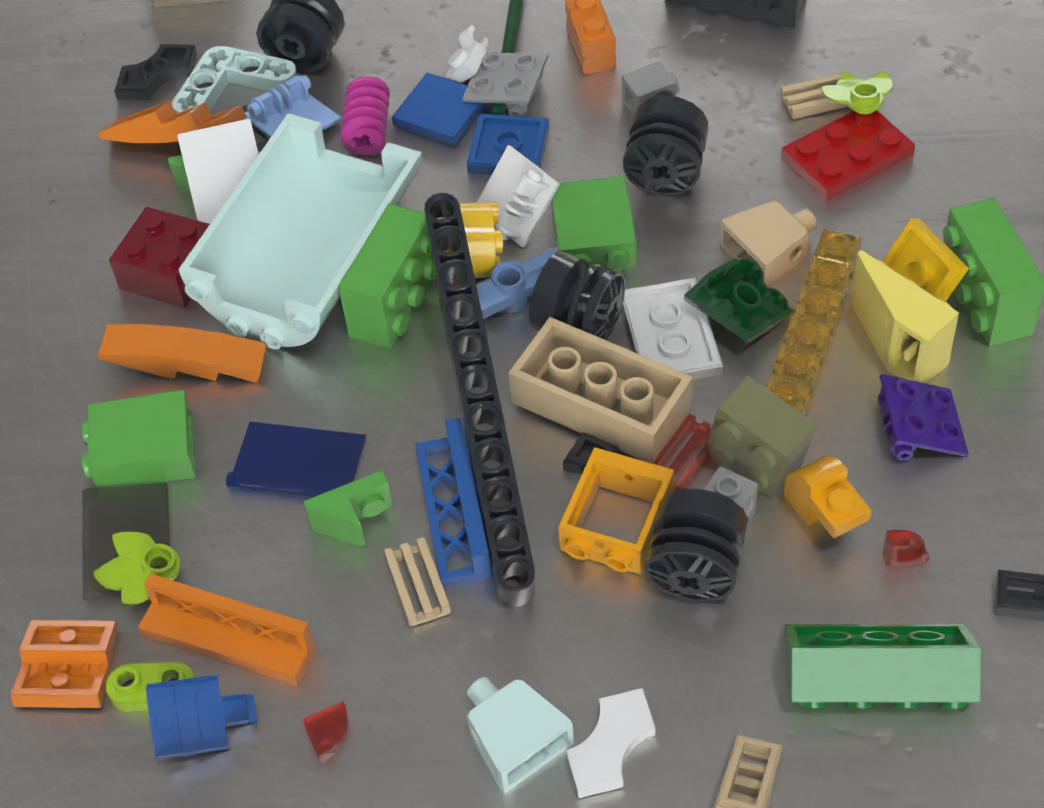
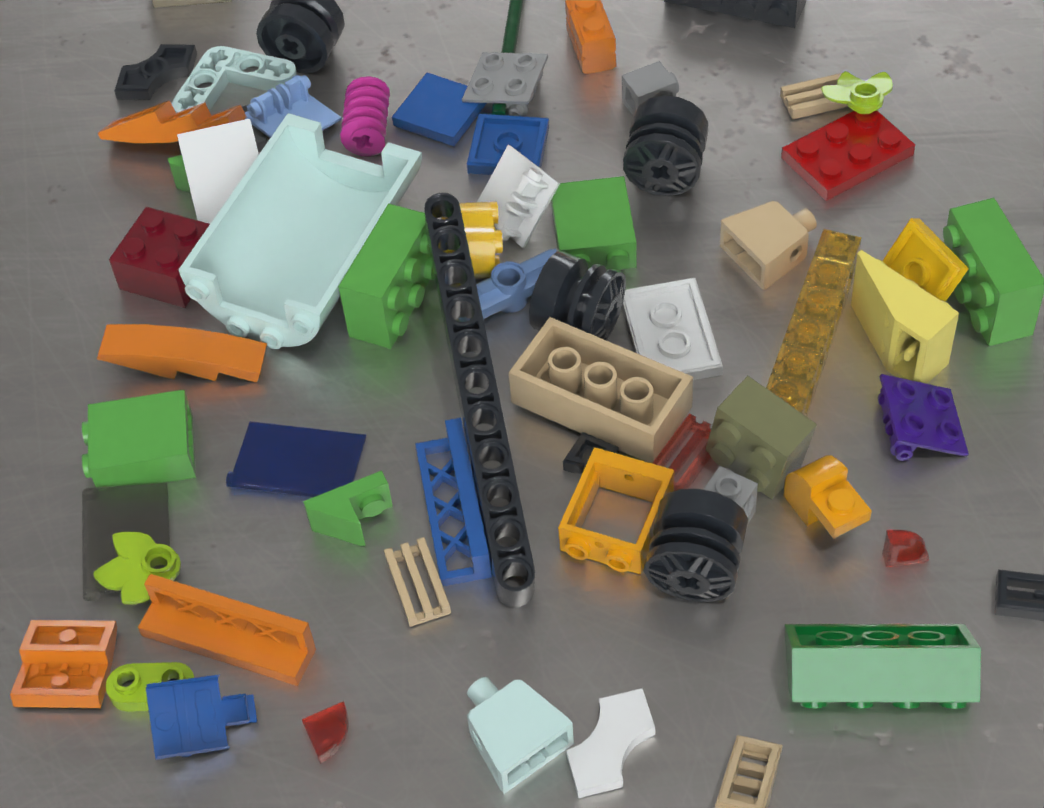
(466, 60): white plate -> none
(739, 299): dark green slope -> none

